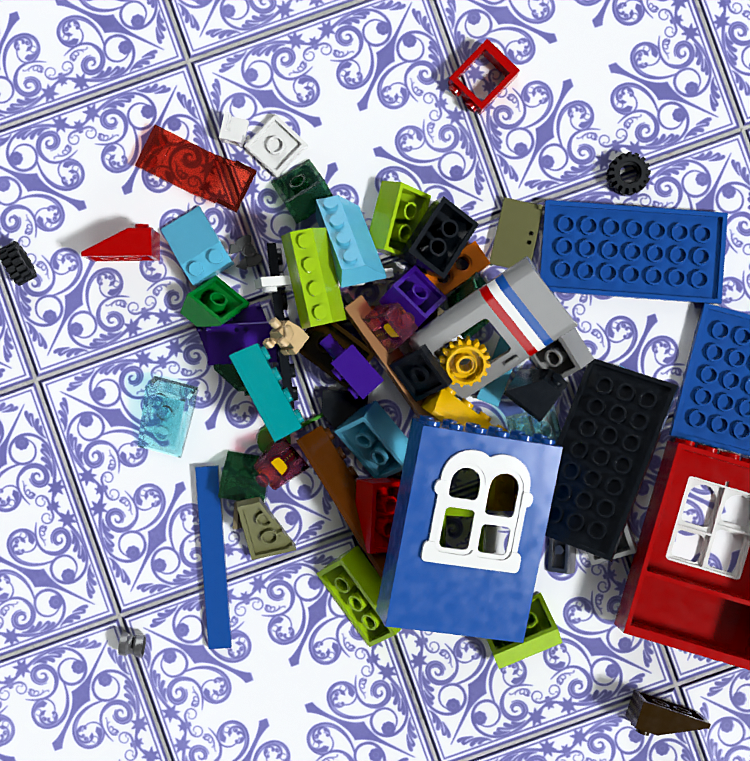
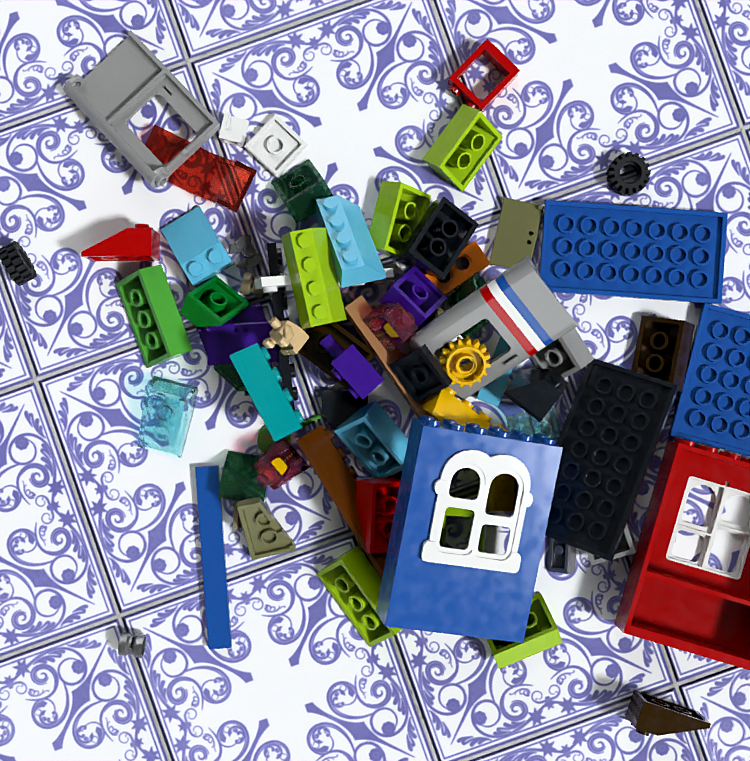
(121, 88): none -> light grey piece
(154, 315): none -> bright green slope
(247, 284): none -> dark tan wheel
(463, 147): none -> lime slope
(663, 349): none -> dark brown slope

